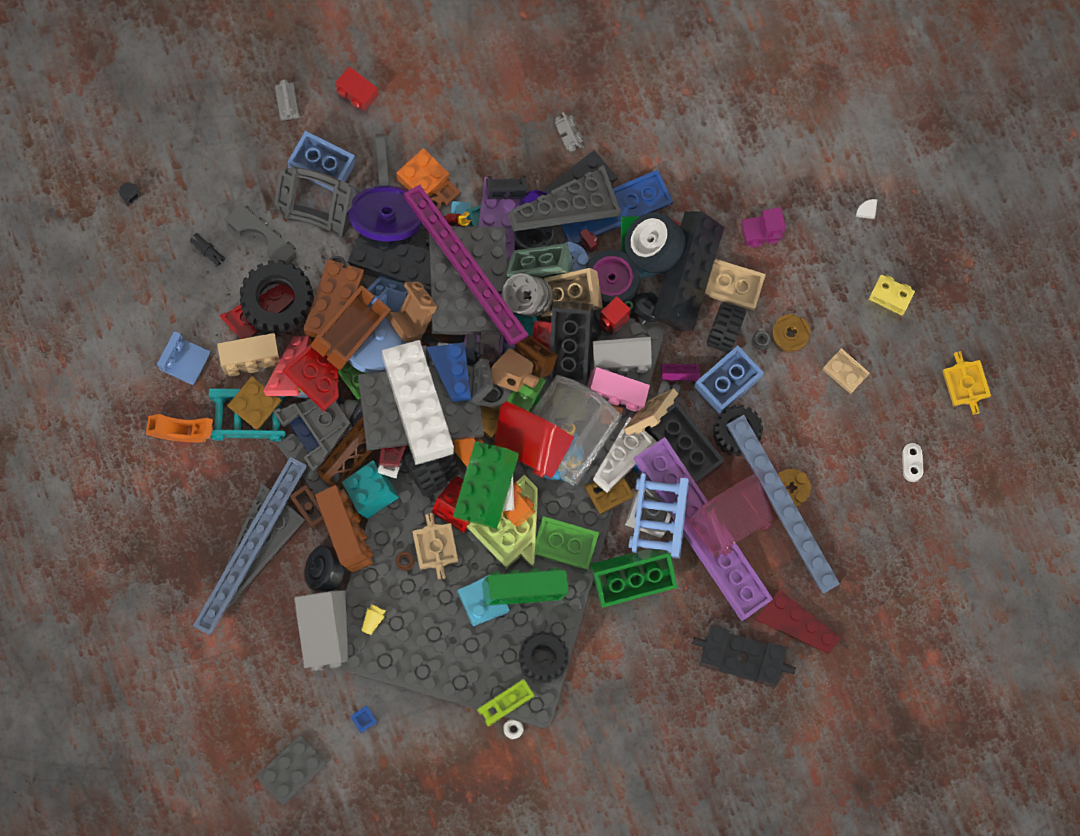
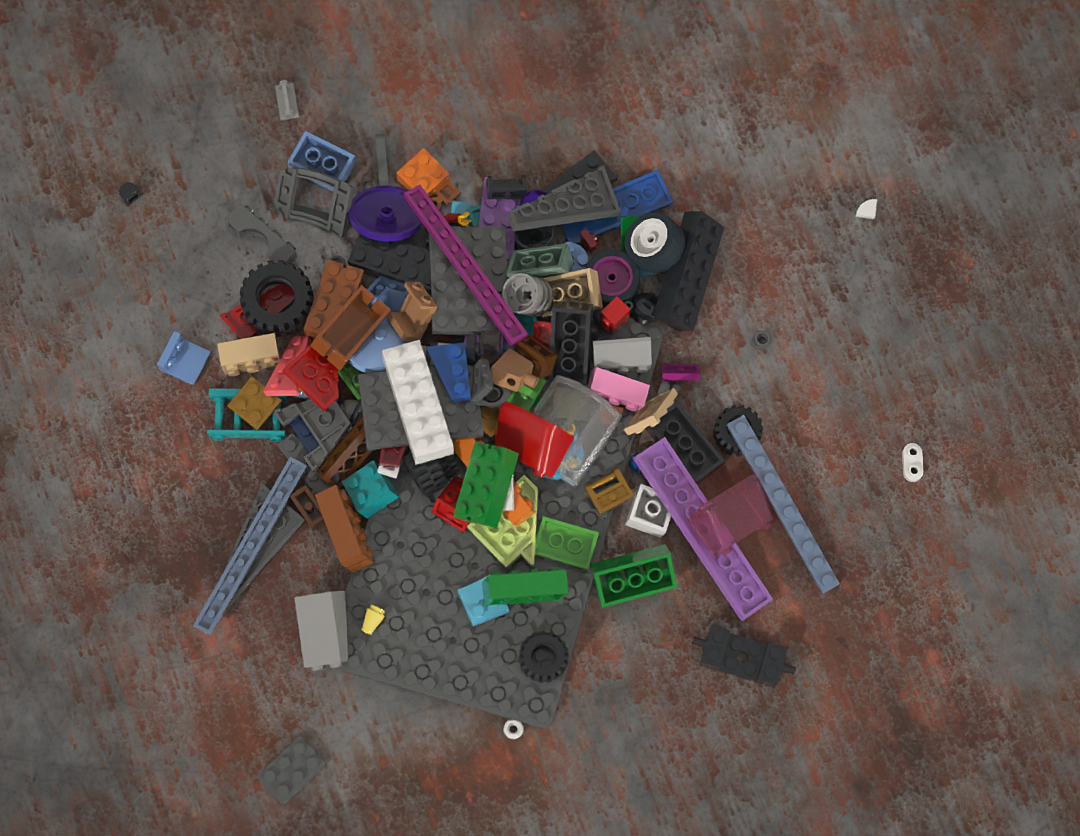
(179, 429): orange arch -> none
(207, 249): black pin -> none
(323, 569): black wheel -> none
(356, 89): red brick -> none
(363, 719): blue plate -> none
(404, 554): reddish brown plate -> none
(435, 546): tan plate -> none
(506, 702): lime plate -> none
(567, 125): light grey hinge -> none
(620, 457): white wing -> none
(675, 527): light blue fence -> none
(726, 327): black tyre -> none
(728, 380): medium blue brick -> none
(734, 284): tan plate -> none
(764, 229): magenta brick -> none
(780, 331): pearl gold plate -> none
(790, 618): dark red wing -> none
(800, 481): pearl gold plate -> none
(846, 371): tan plate -> none
(892, 294): light yellow brick -> none
(966, 383): yellow plate -> none

